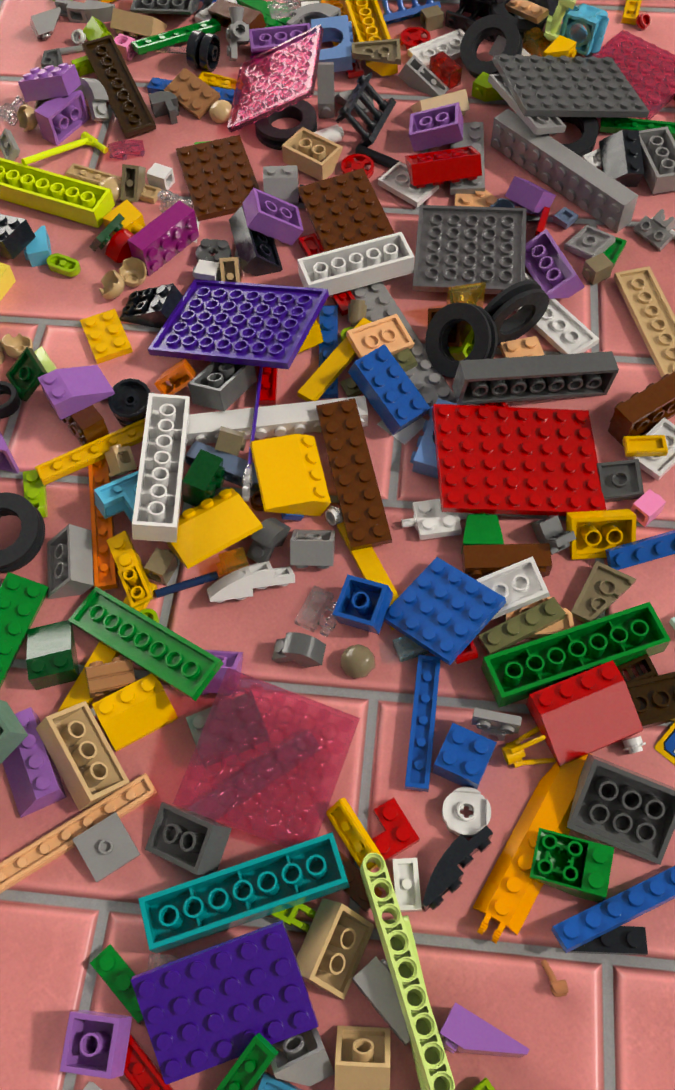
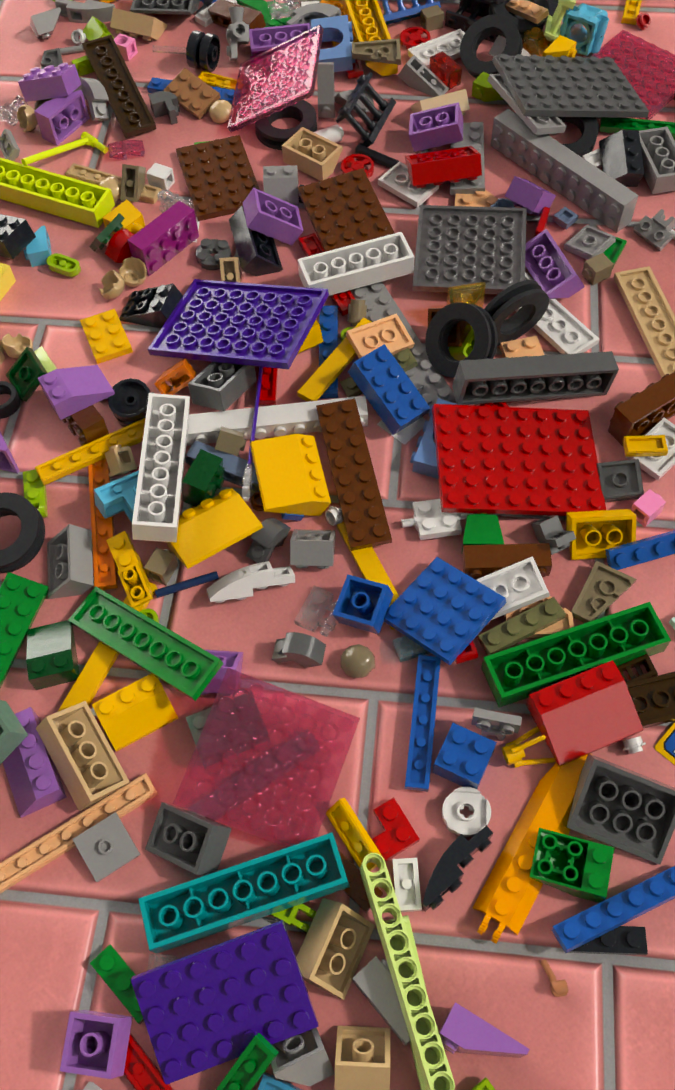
(109, 677): medium nougat brick -> none
(174, 36): green plate -> none
(207, 270): white brick -> none
(232, 561): clear yellow brick -> none

